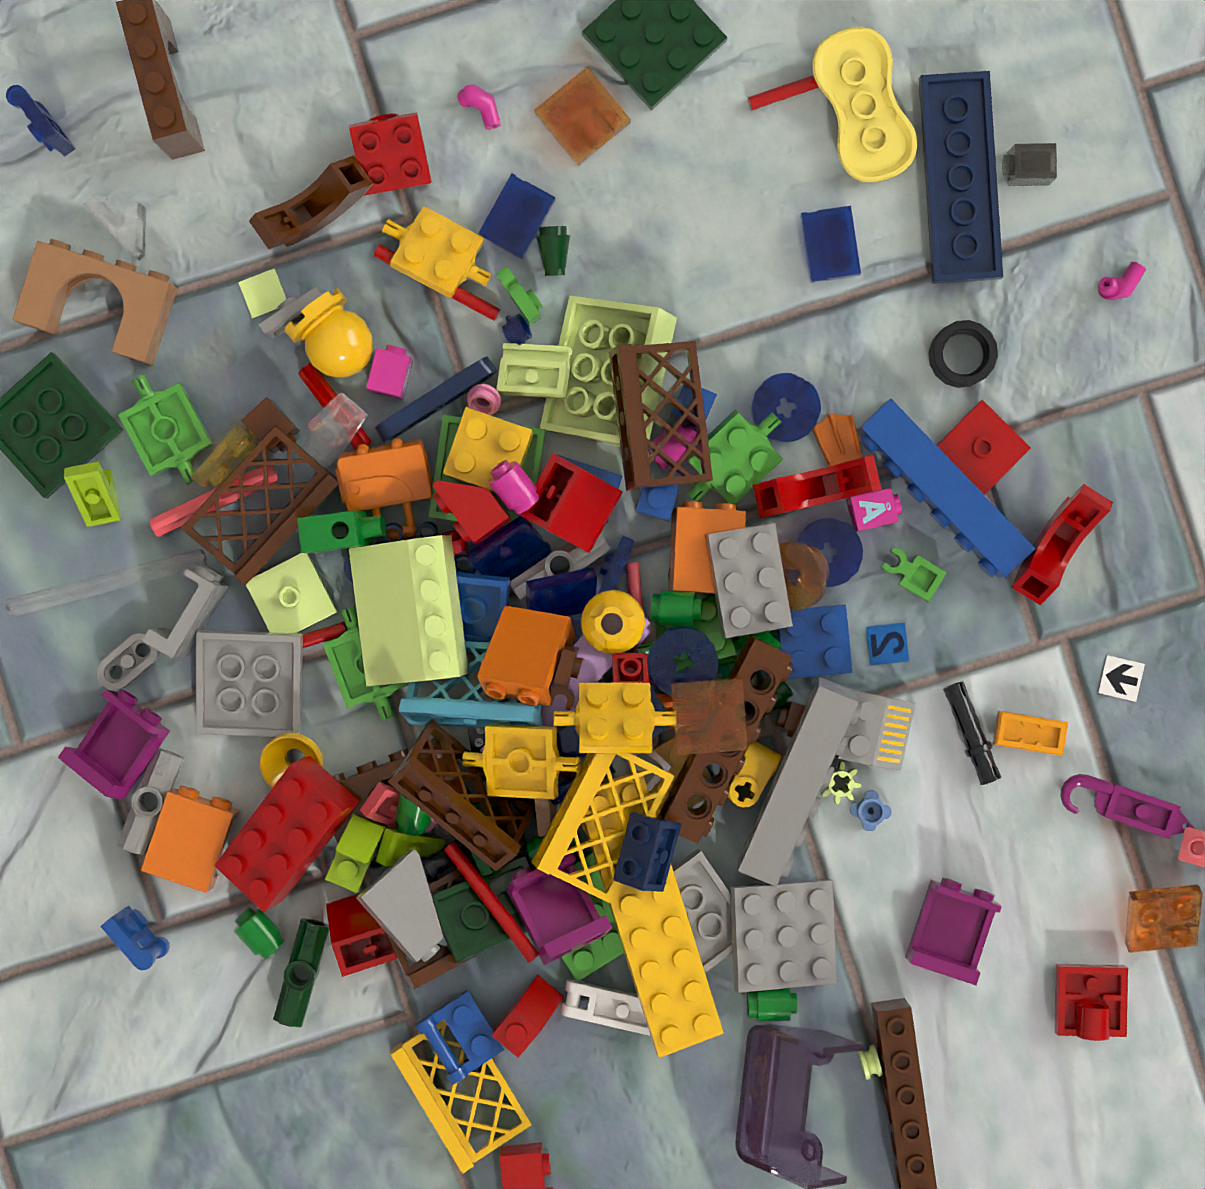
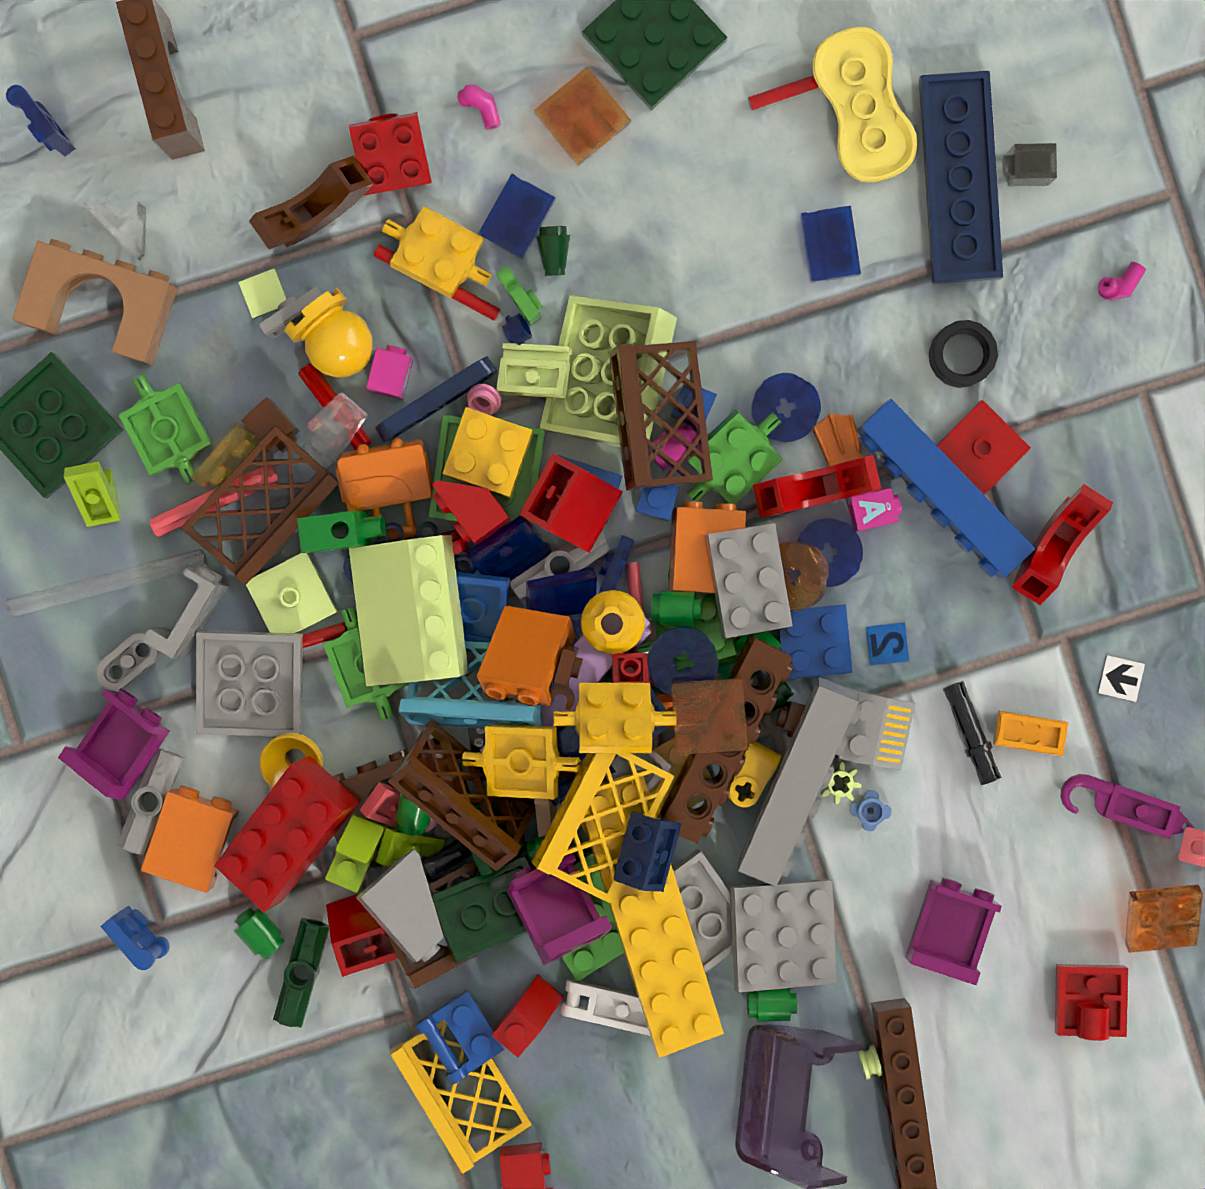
(492, 902): red bar -> none
(513, 486): dark pink brick -> none
(917, 576): bright green plate -> none

